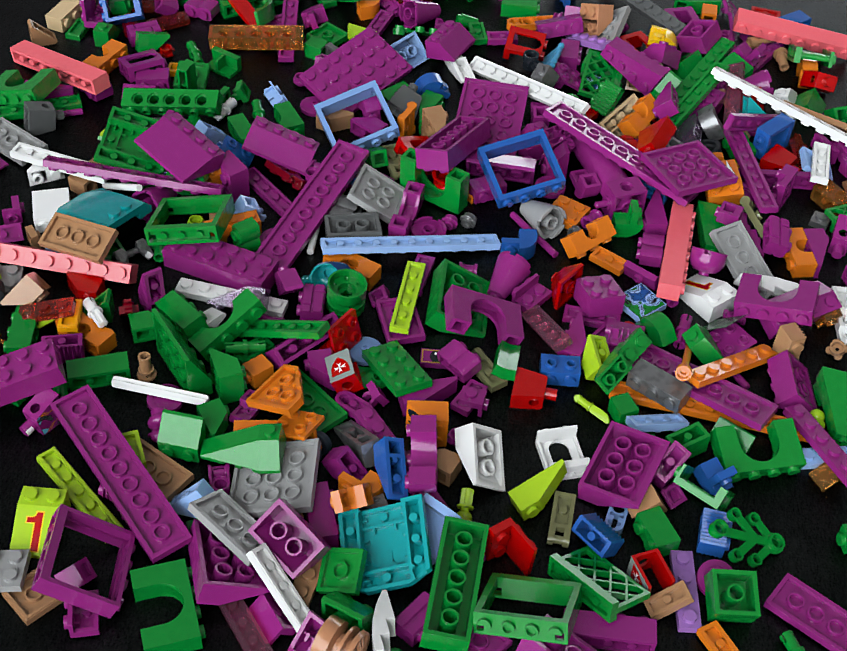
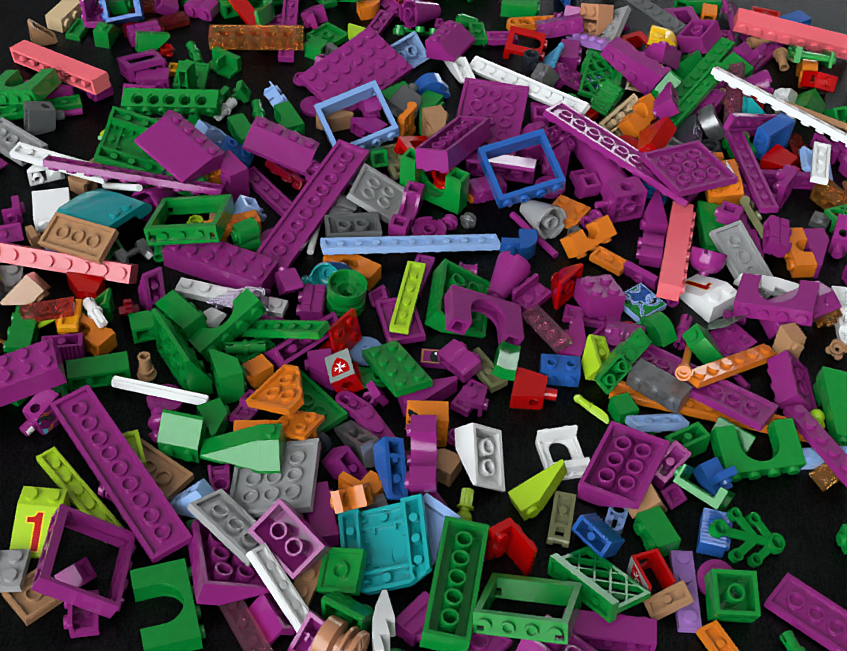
(111, 51): orange arch -> none
(628, 223): green brick -> none

